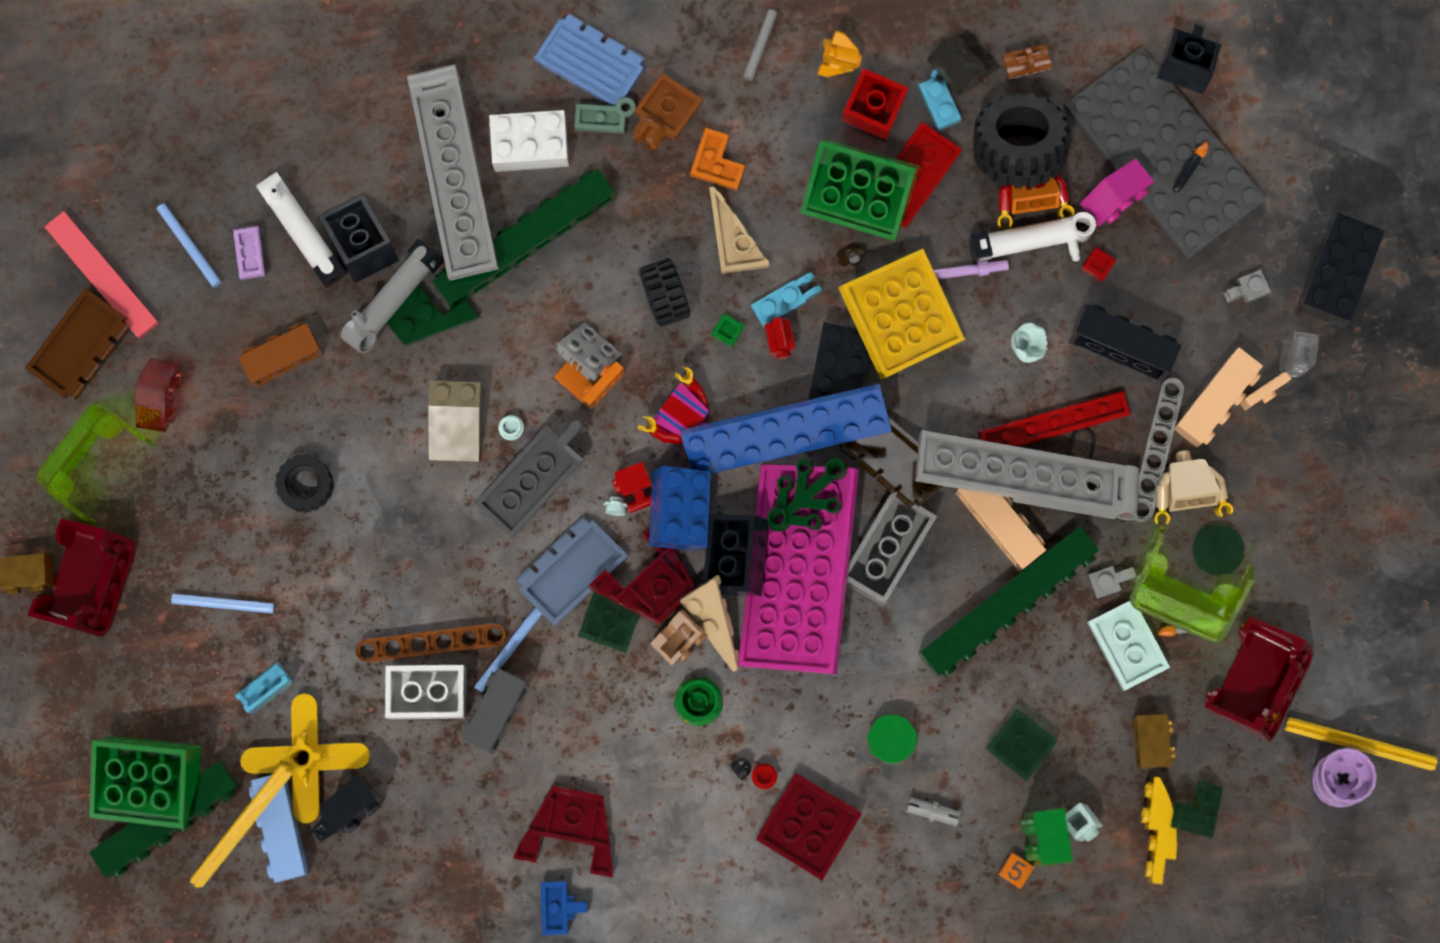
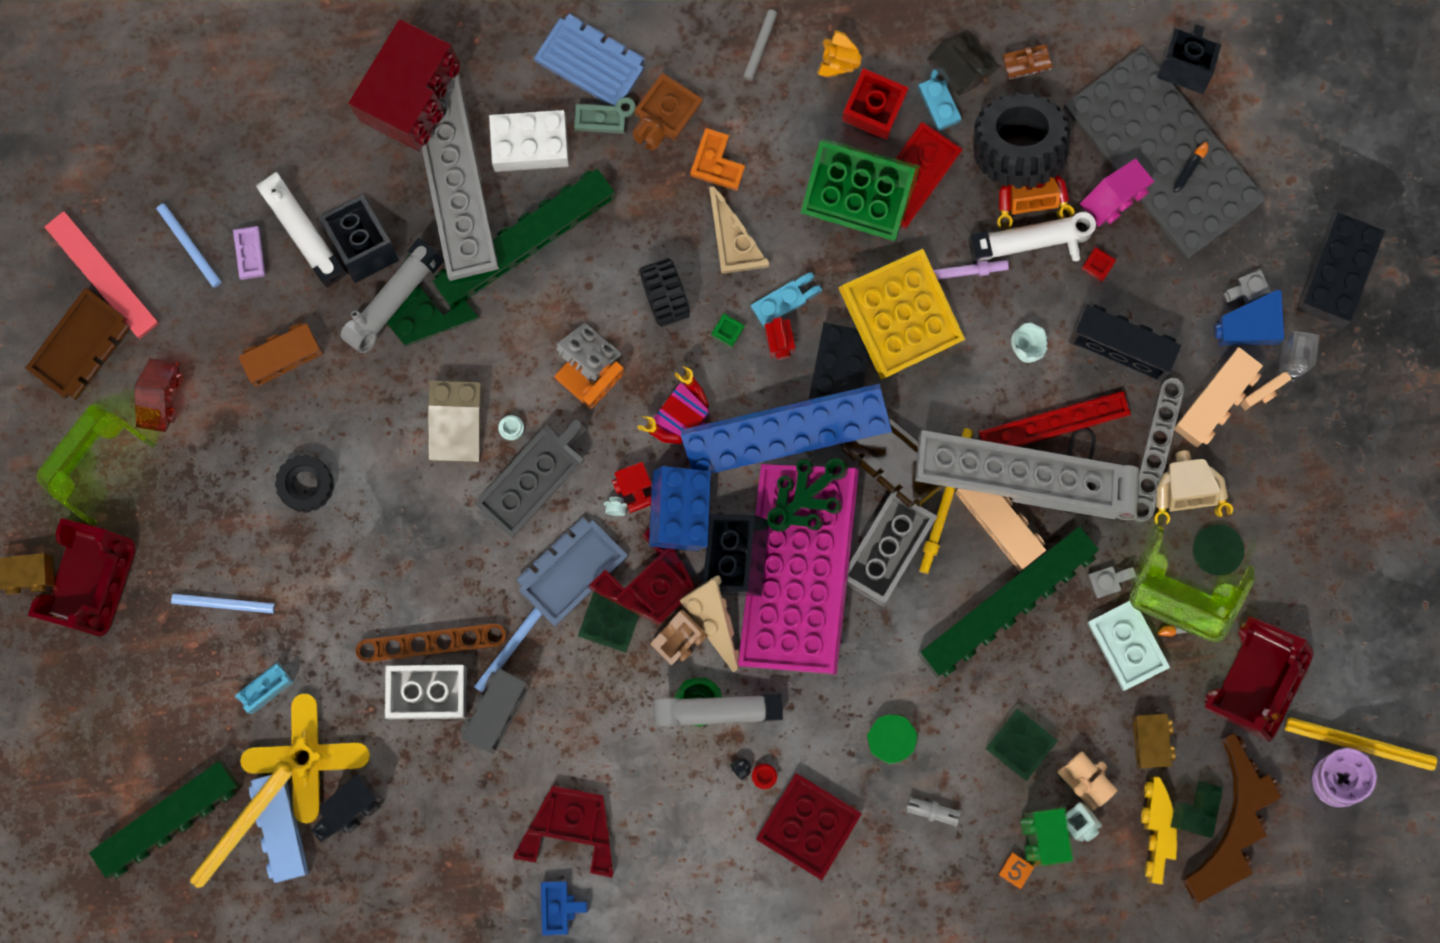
(143, 781): green slope -> none
(405, 85): none -> dark red piece
(718, 710): none -> light grey piece
(851, 254): dark brown plant -> none
(931, 546): none -> yellow bar
(1088, 780): none -> light nougat pin
(1250, 793): none -> reddish brown arch
(1253, 323): none -> blue slope

